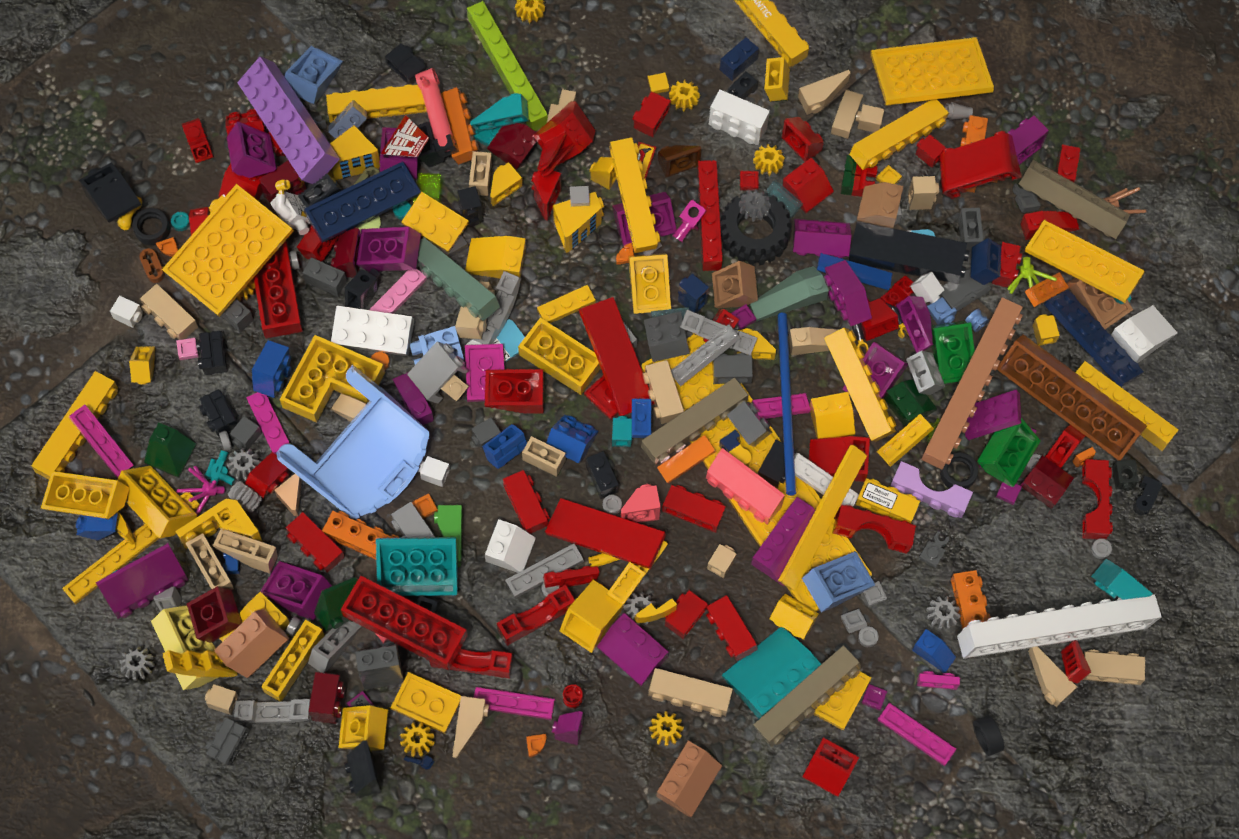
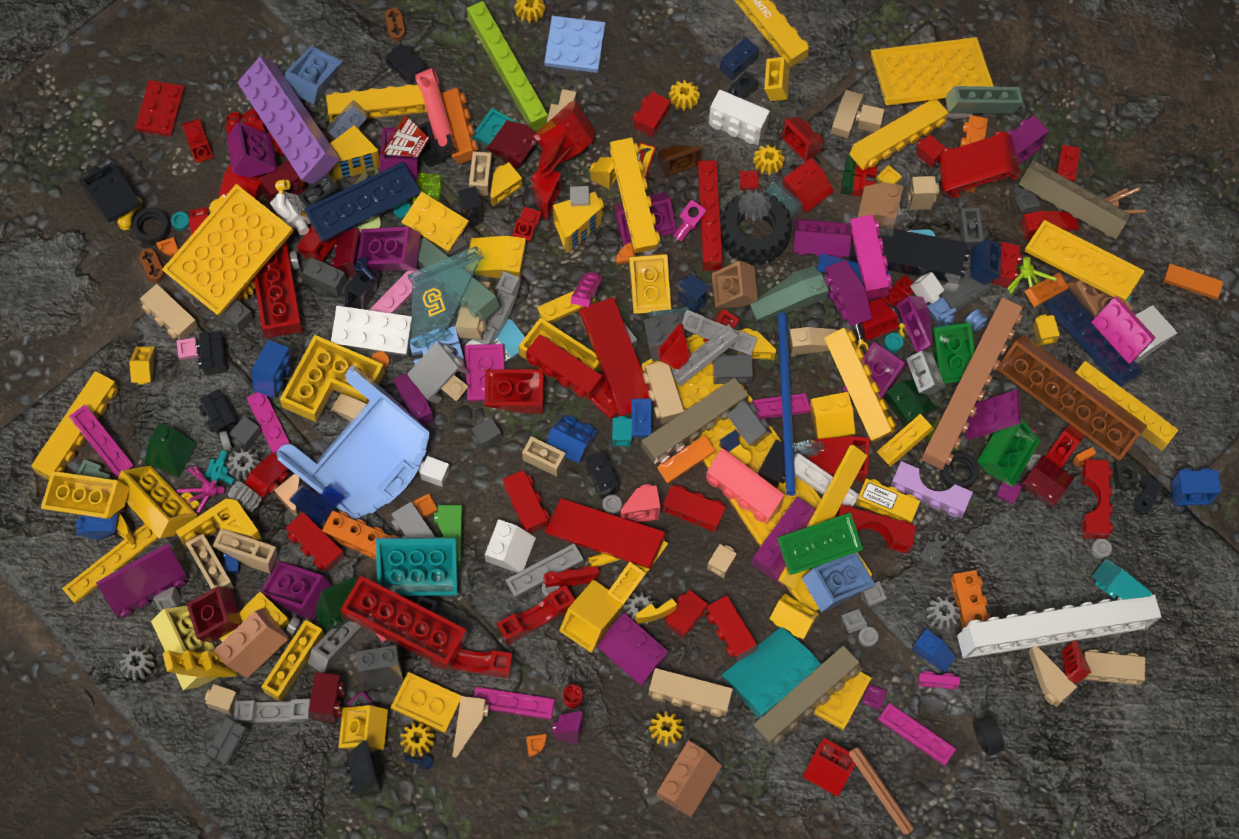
(91, 469): none -> sand green plate
(126, 311): white brick -> none
(160, 108): none -> red plate
(317, 506): none -> clear blue plate
(362, 265): none -> dark blue hand
(398, 24): none -> dark orange beam
(438, 294): none -> clear light blue piece
(504, 112): teal slope -> none
(505, 446): blue brick -> none
(527, 224): none -> red slope
(563, 367): none -> red brick
(574, 44): none -> light blue plate
(586, 289): none -> dark pink plate
(658, 83): yellow tile -> none
(675, 349): none -> red slope
(745, 315): magenta tile -> none
(808, 447): none -> clear light blue plate
(819, 94): tan slope -> none
(819, 543): none -> green plate
(869, 256): none -> dark pink brick
(881, 790): none -> nougat axle
(893, 342): none -> teal tile
(983, 99): none -> sand green brick
(1123, 330): none -> dark pink plate
(1193, 281): none -> orange tile
(1195, 487): none -> blue brick

